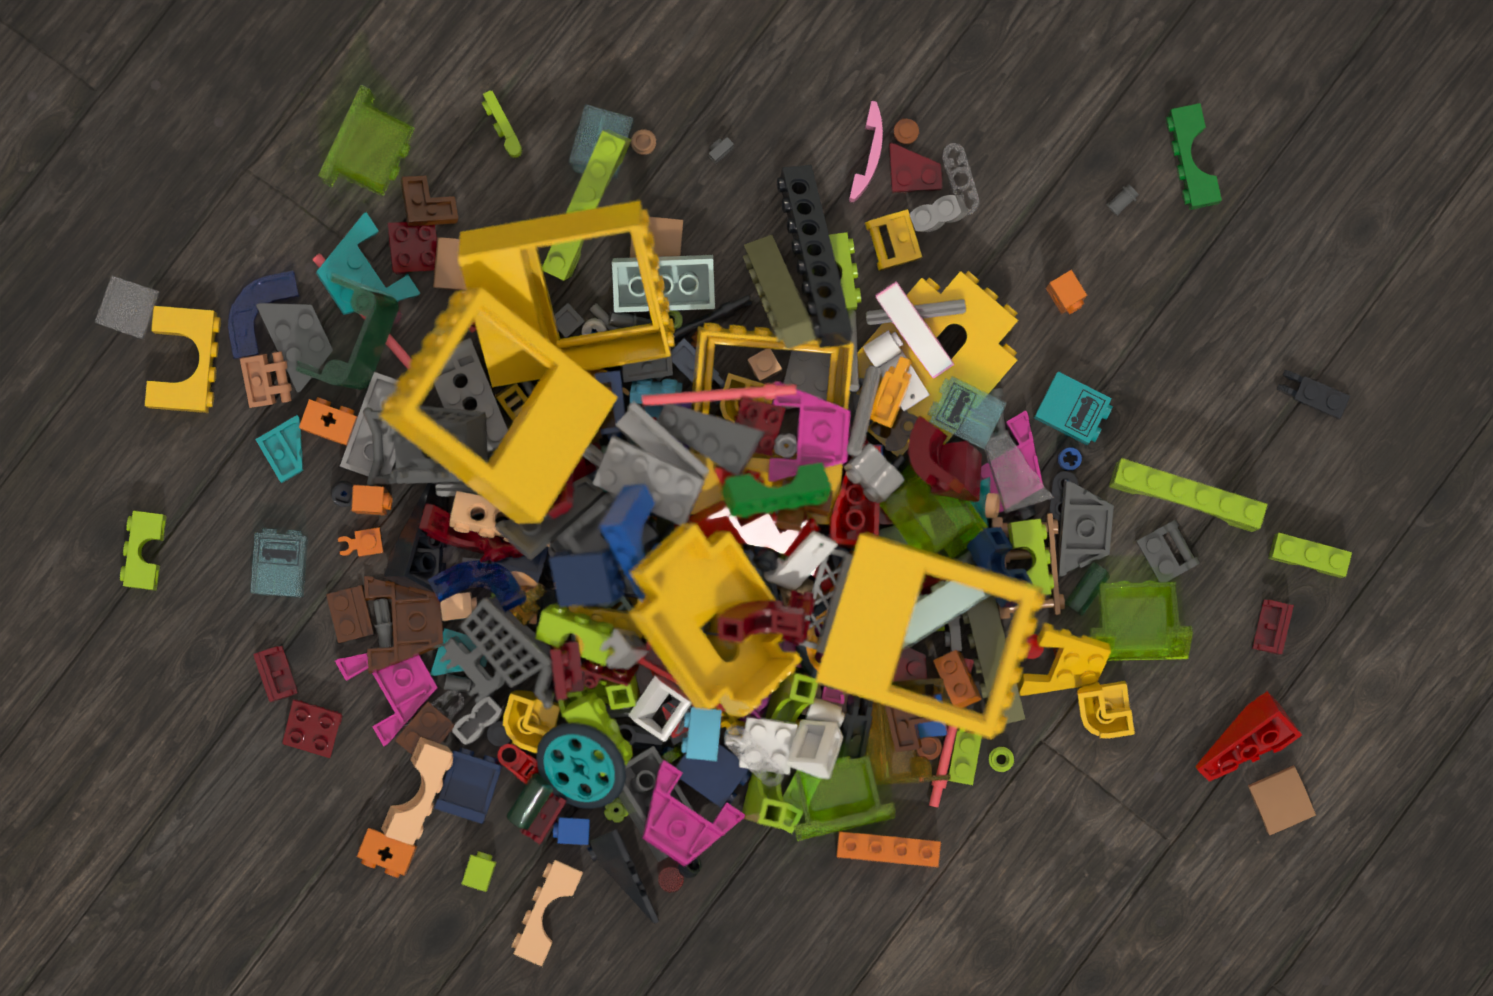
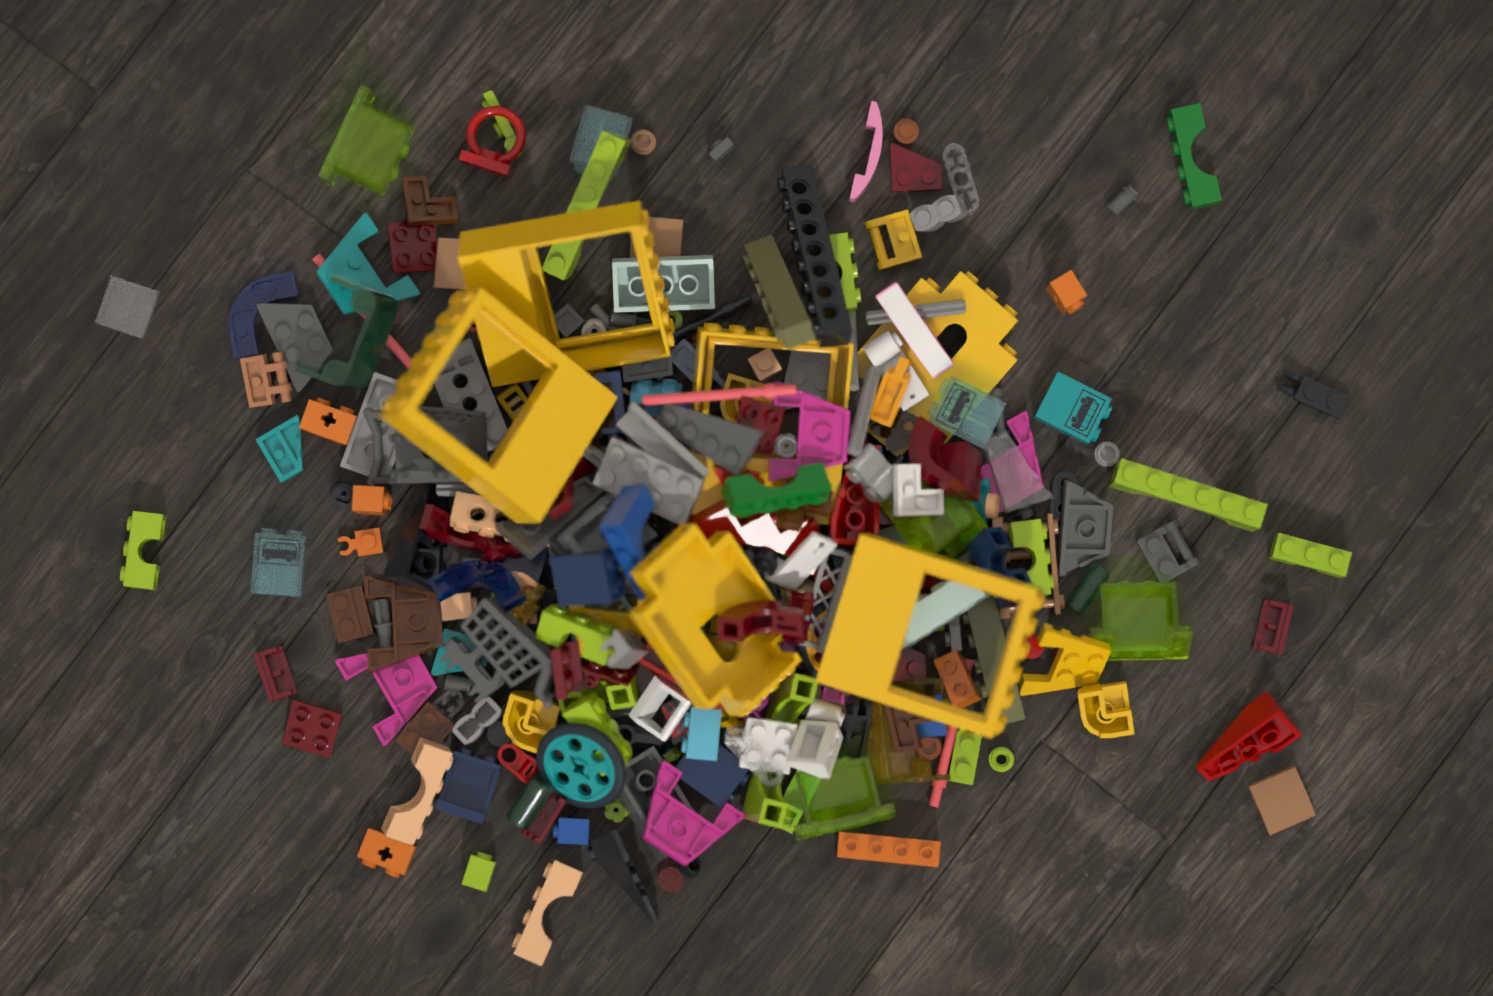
(194, 392): yellow arch -> none
(488, 159): none -> red tile
(908, 495): none -> white plate
(1066, 466): blue bush -> none
(1106, 454): none -> light grey plate

